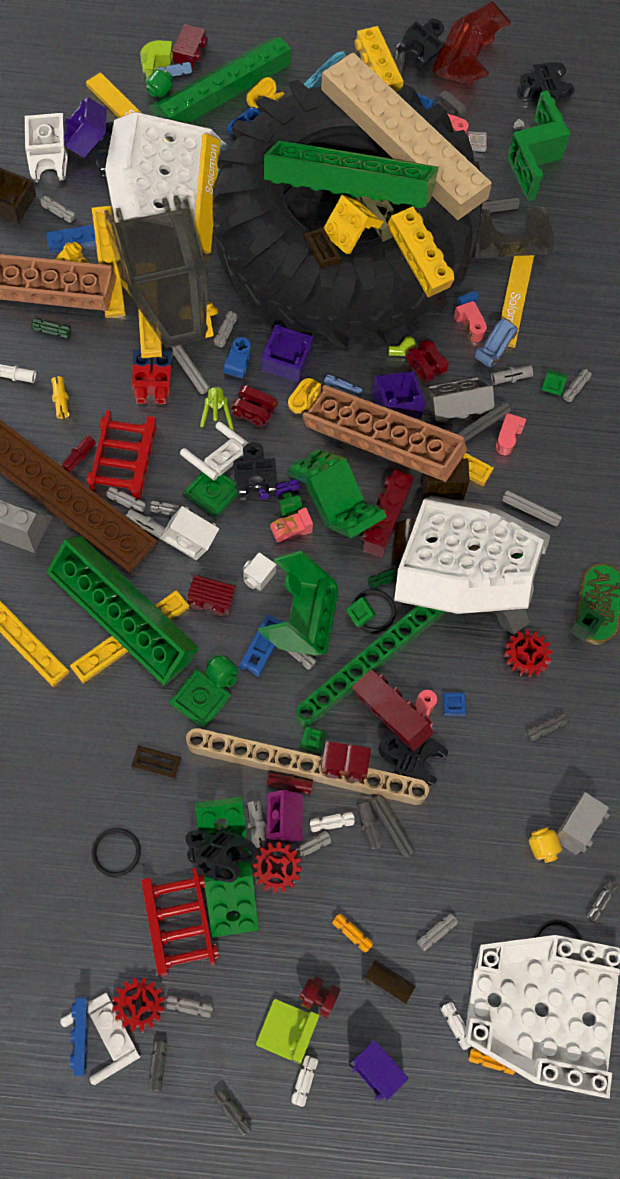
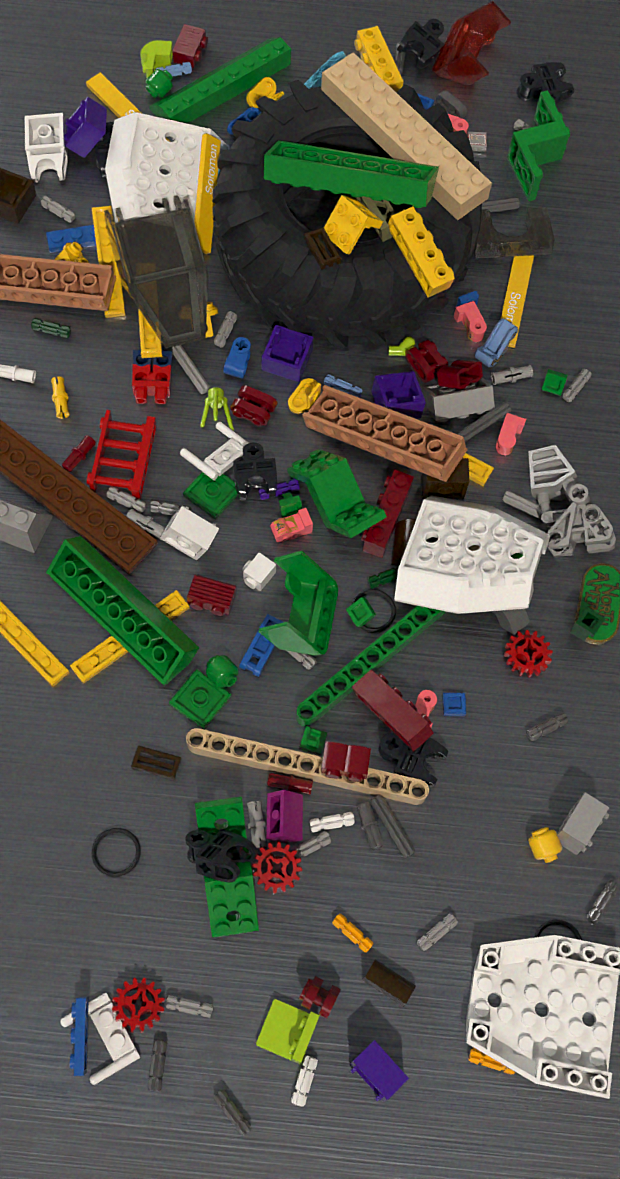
(156, 914): red fence -> none
(456, 1024): white axle -> none
(460, 374): none -> dark red brick
(556, 480): none -> light grey piece

